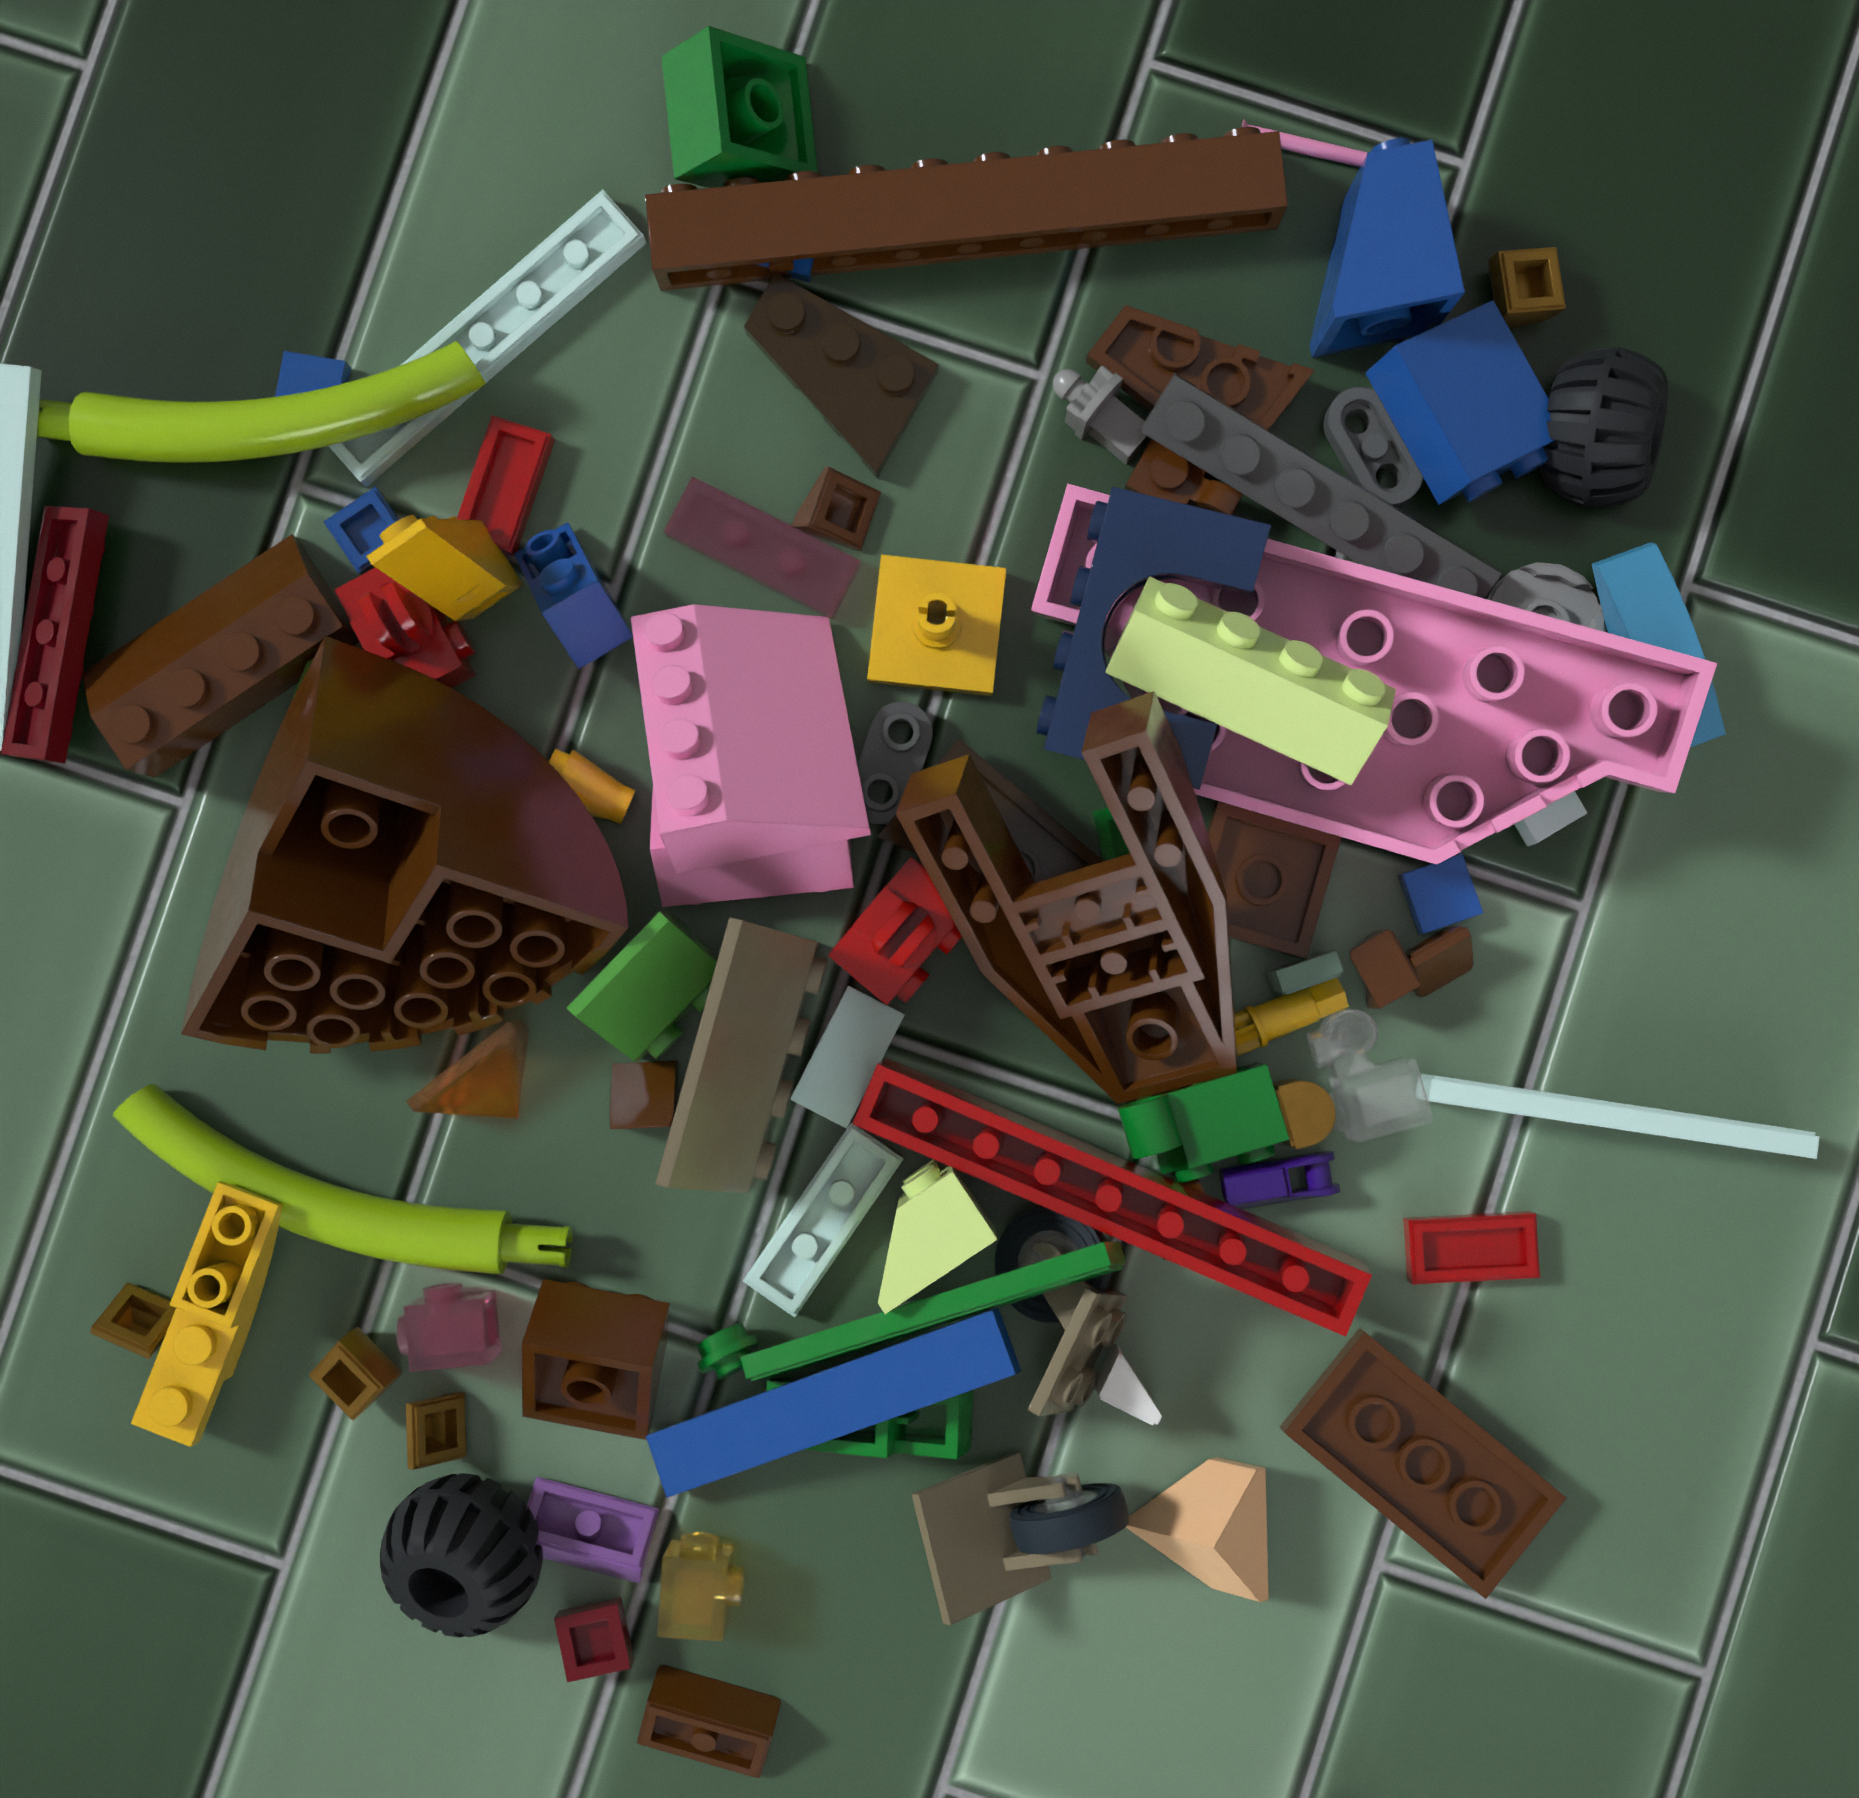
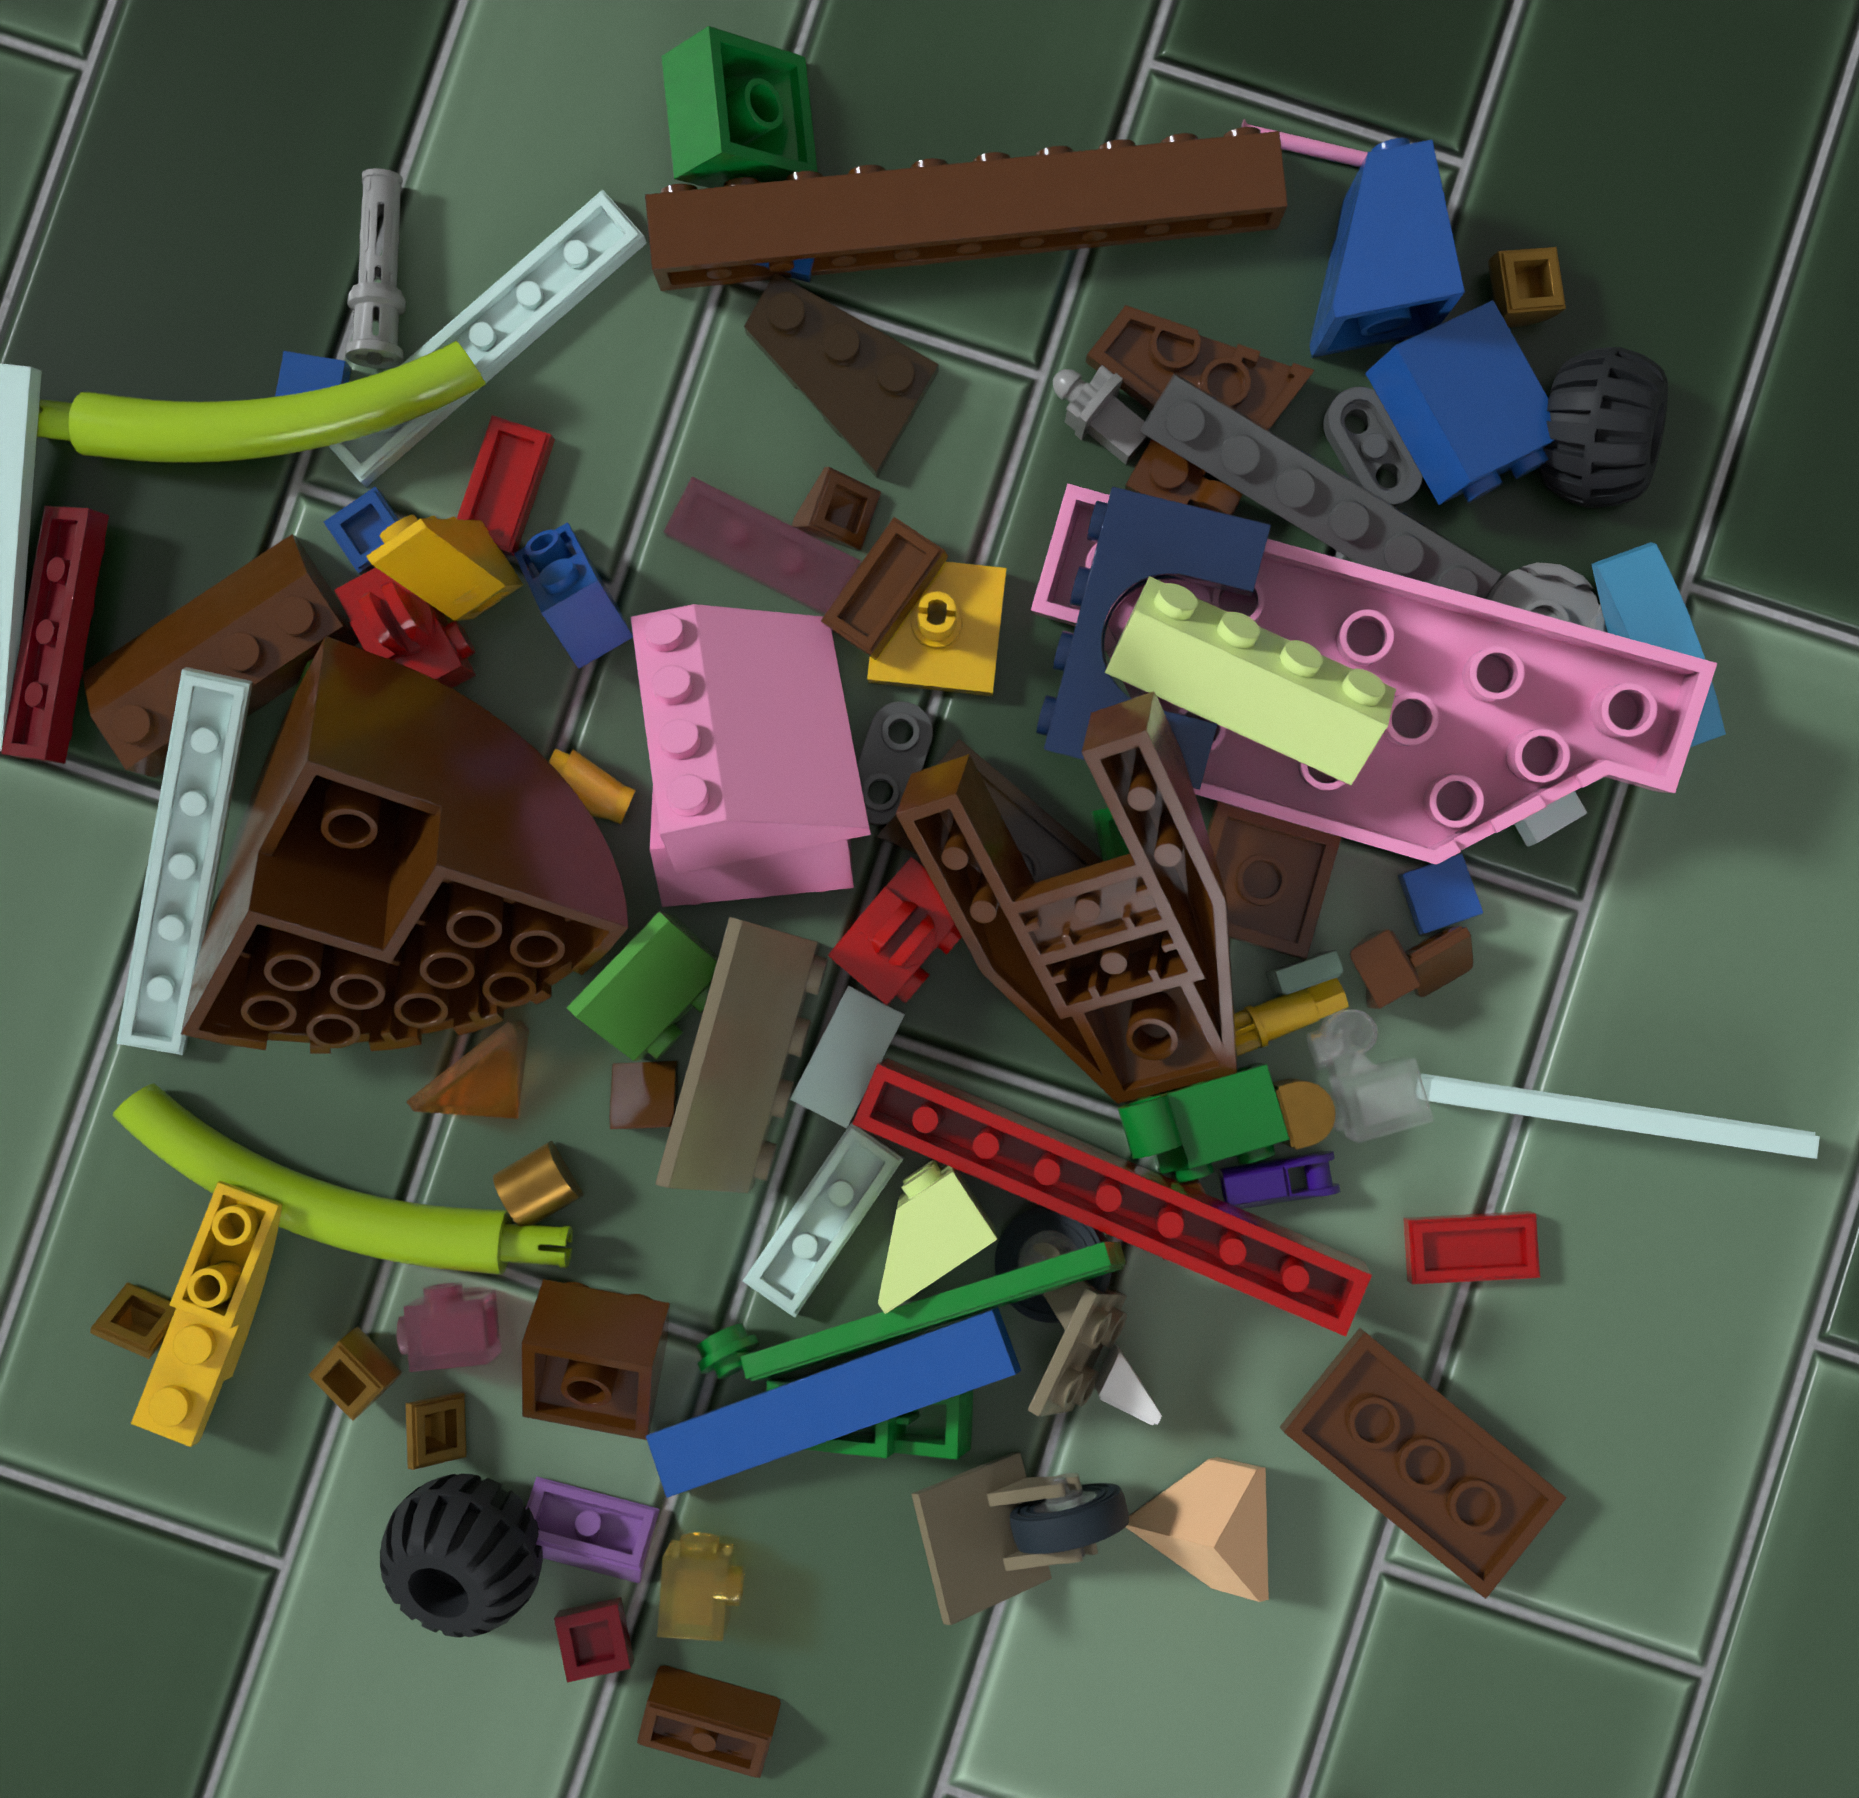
(184, 857): none -> light aqua tile
(371, 299): none -> light grey pin
(536, 1185): none -> pearl gold brick
(885, 588): none -> reddish brown tile

